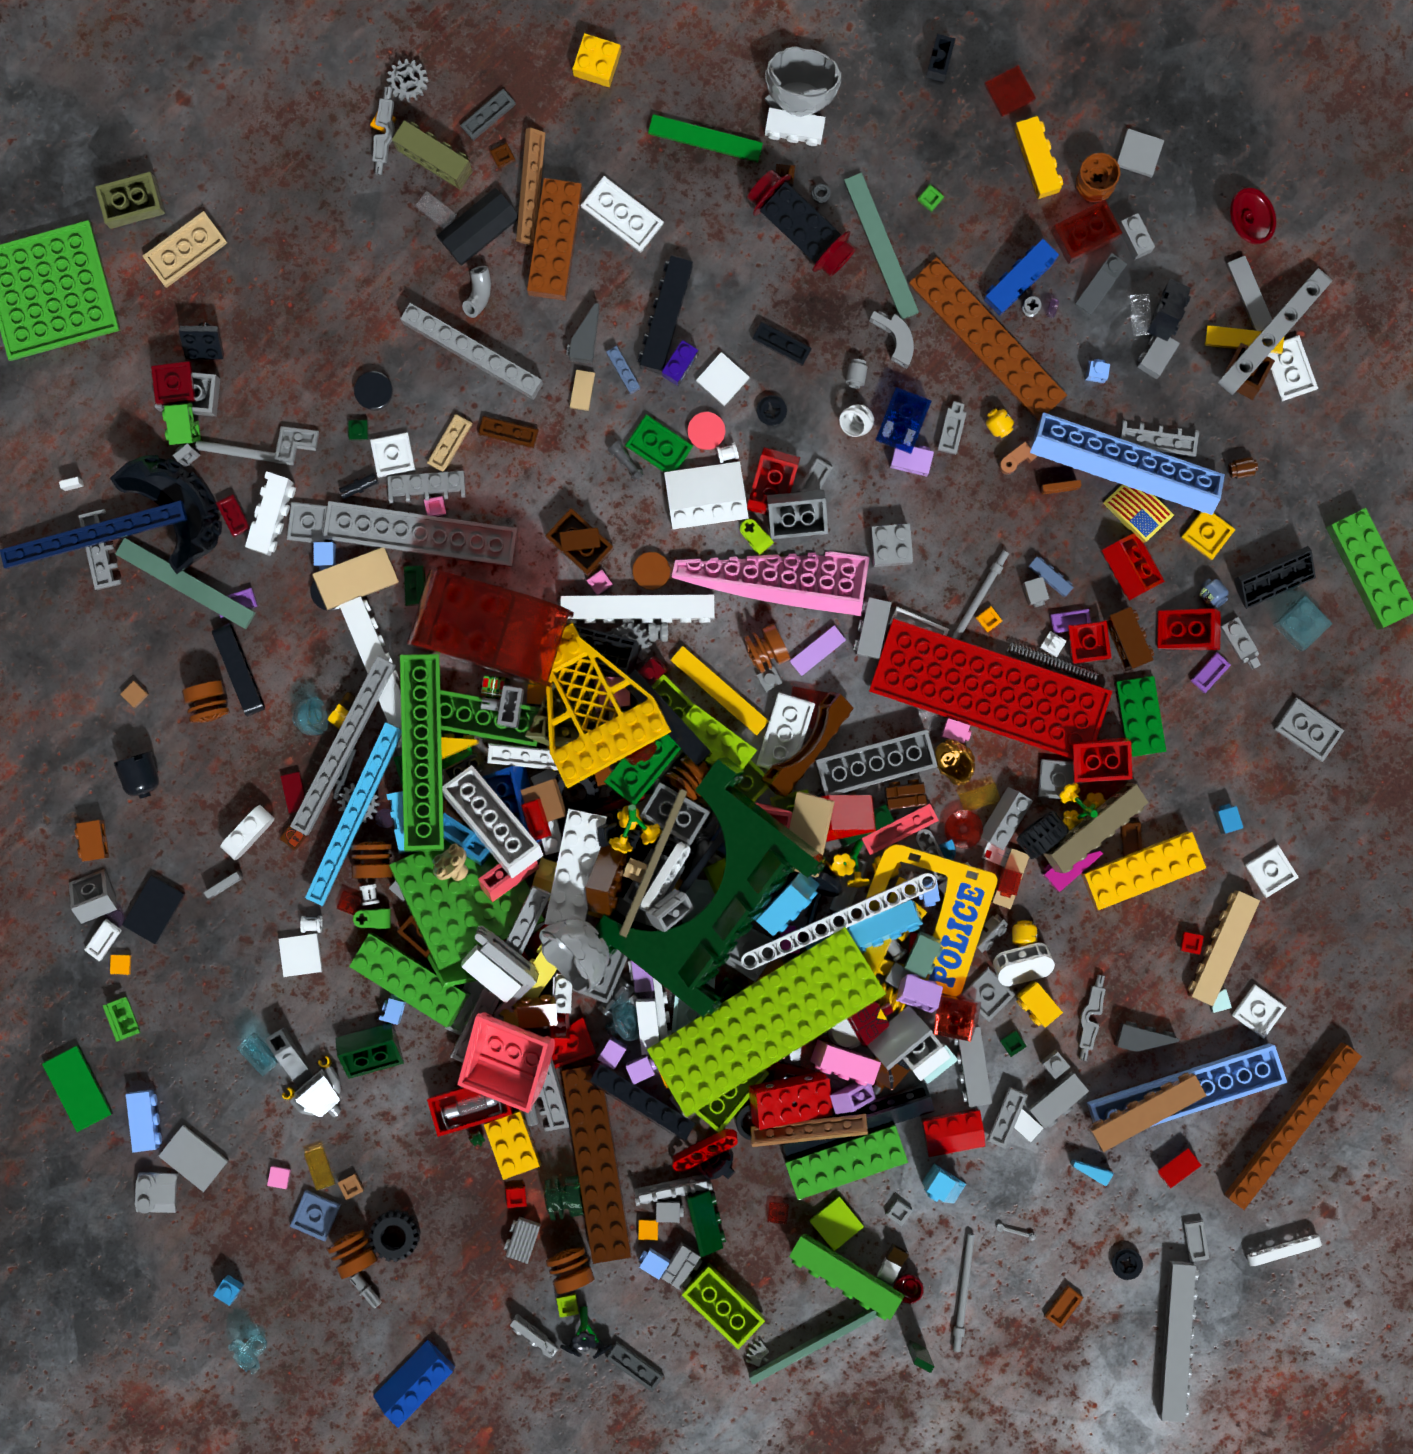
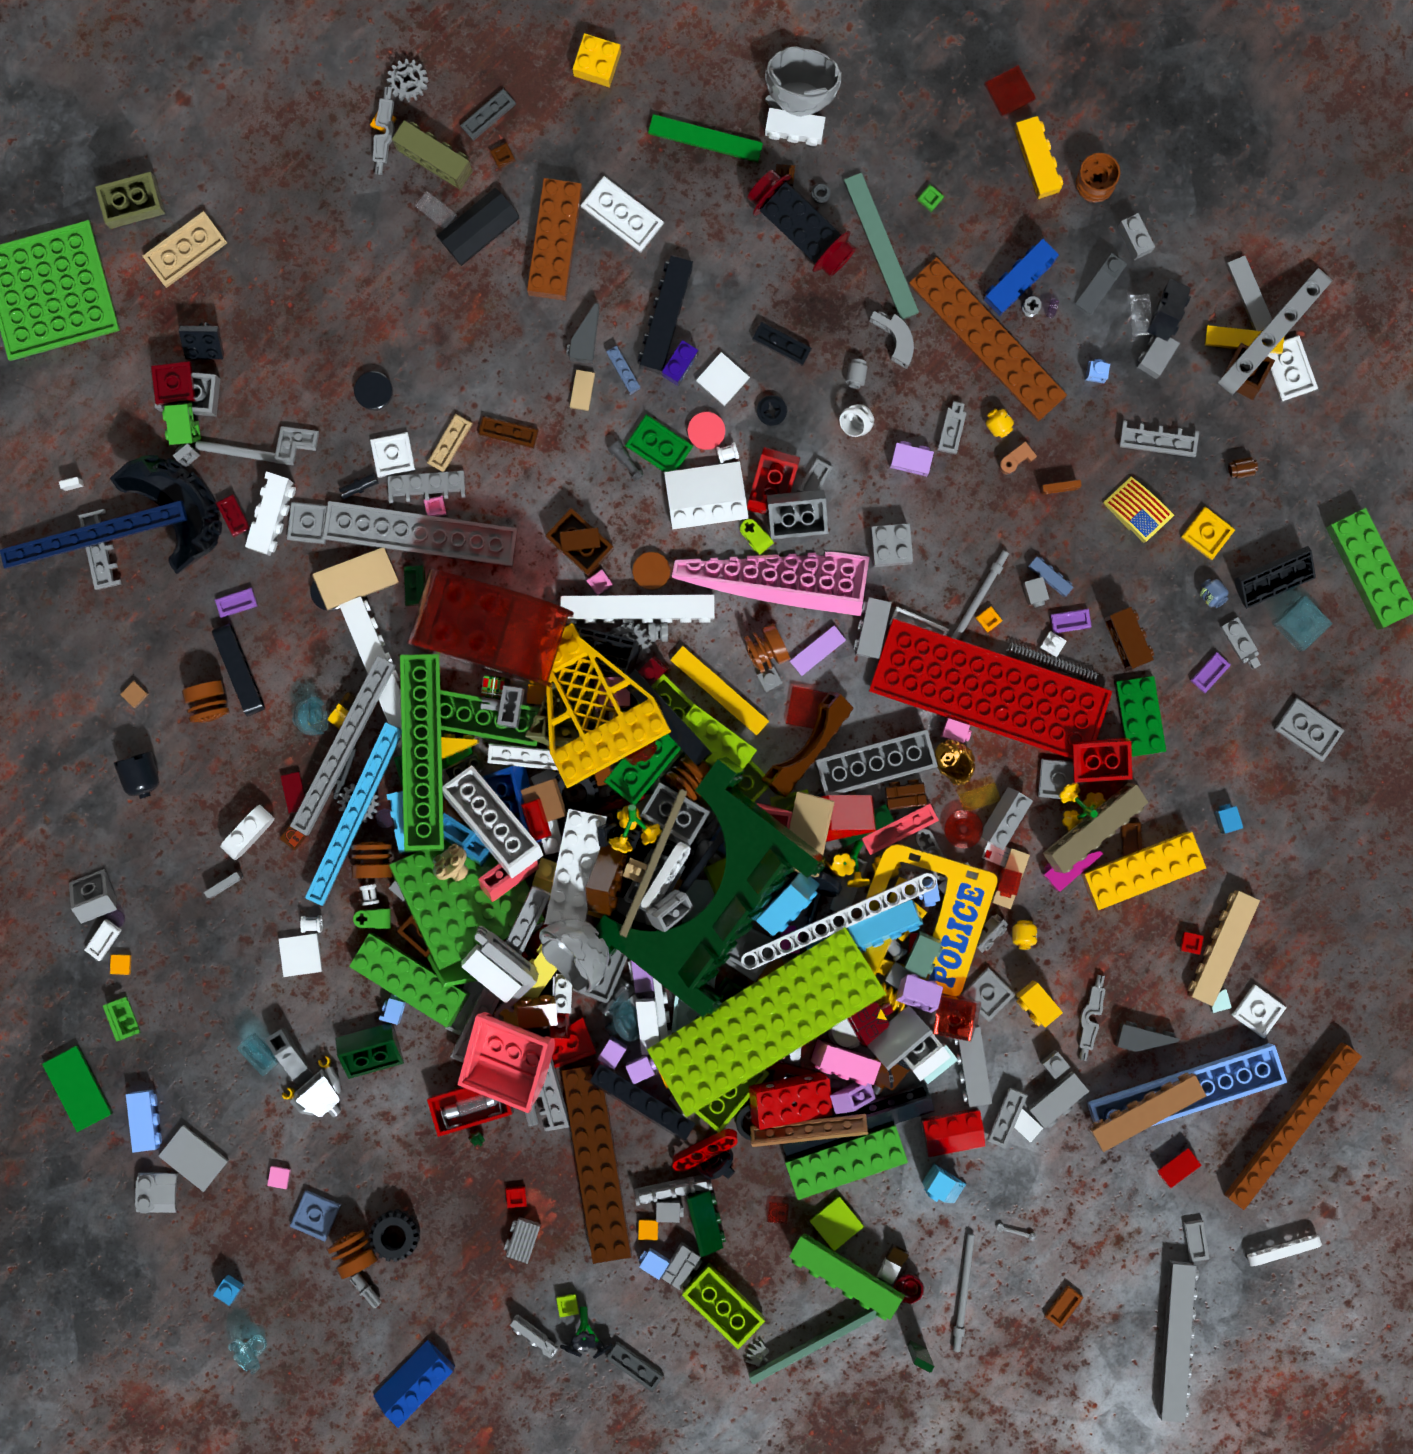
(92, 840): dark orange brick -> none
(153, 909): black tile -> none
(185, 583): sand green tile -> none
(319, 1168): clear yellow tile -> none
(324, 555): light blue brick -> none
(349, 903): clear red tile -> none
(350, 1186): medium nougat tile -> none
(358, 430): dark green plate -> none
(471, 351): light grey brick -> none
(480, 291): light grey cylinder -> none
(512, 1144): yellow brick -> none
(530, 186): medium nougat plate -> none
(564, 1197): clear green wheel -> none
(568, 1266): dark orange wheel -> none
(785, 730): white tile -> none
(899, 1212): light grey tile -> none
(903, 420): clear blue slope -> none
(940, 57): black brick -> none
(948, 849): dark azure tile -> none
(1013, 1043): dark green plate -> none
(1023, 964): white brick -> none
(1042, 835): black tyre -> none
(1086, 231): clear red brick -> none
(1089, 642): red slope -> none
(1097, 1173): medium azure slope -> none
(1127, 463): light blue brick -> none
(1131, 1272): black gear -> none
(1132, 566): red slope -> none
(1140, 153): light grey tile -> none
(1189, 629): red slope -> none
(1253, 216): dark red dish -> none
(1271, 871): white tile -> none

